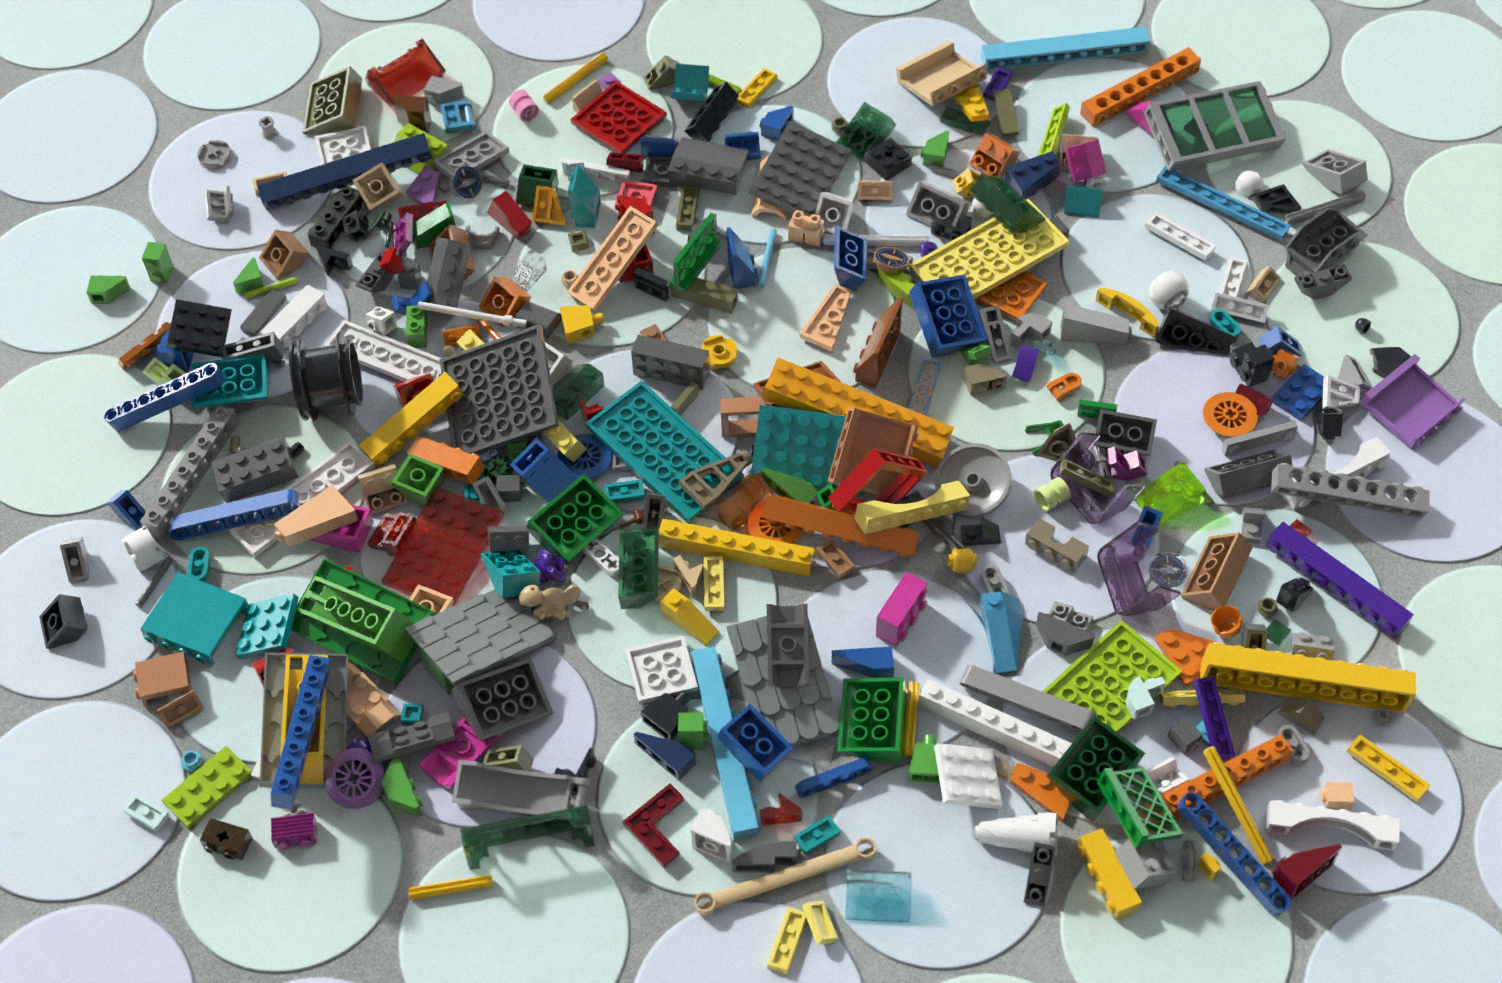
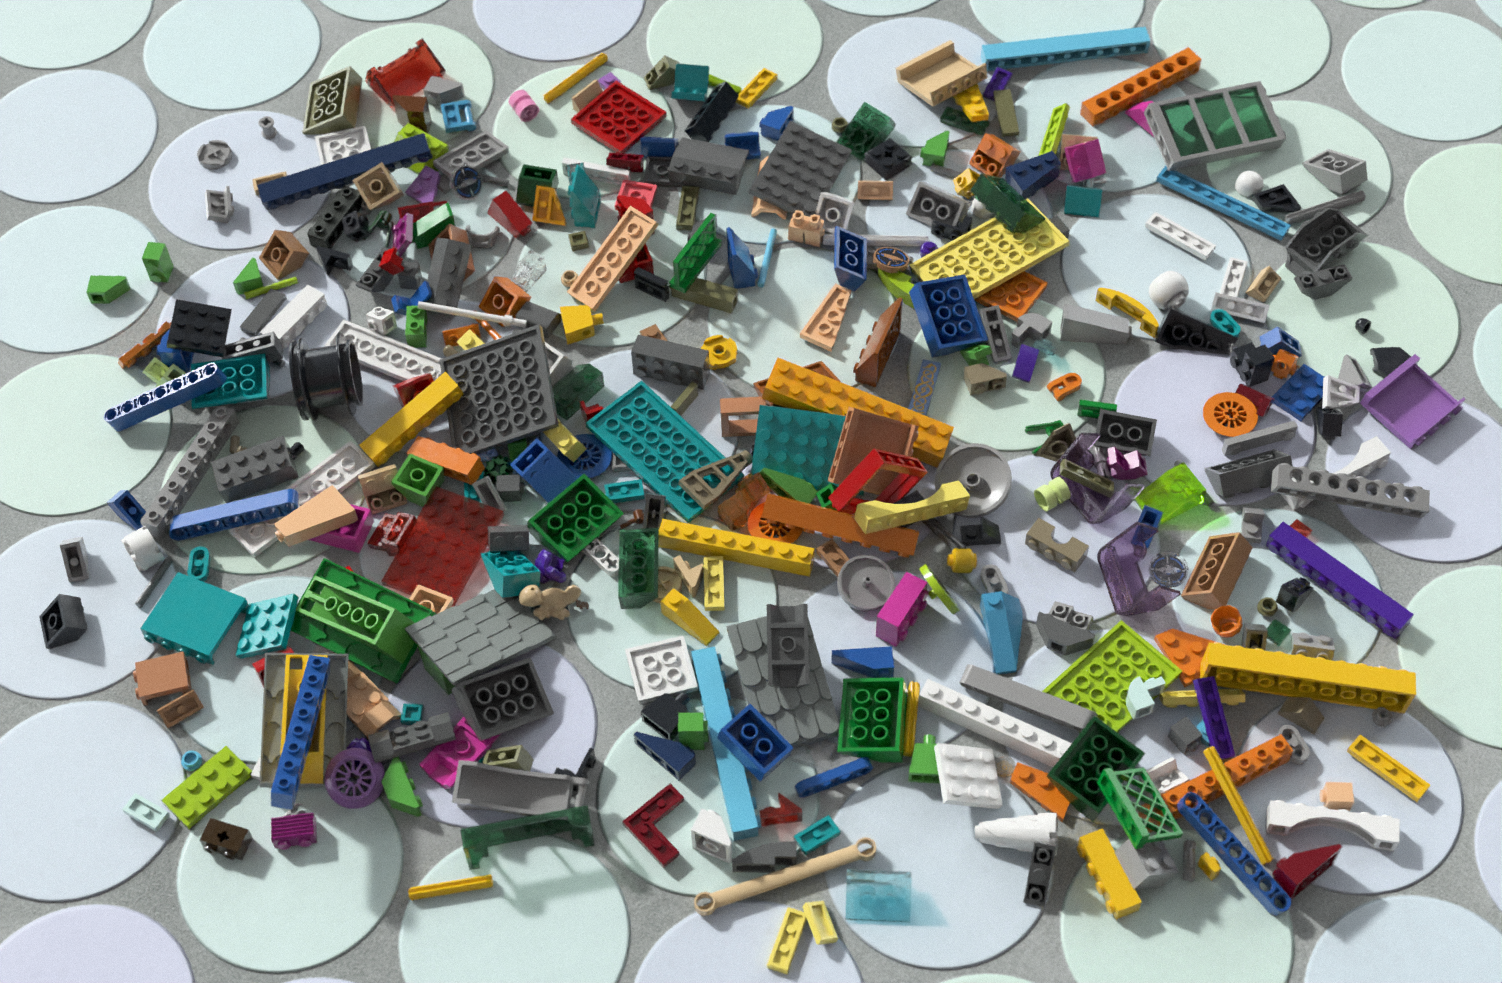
(865, 583): none -> light grey piece
(938, 589): none -> lime piece

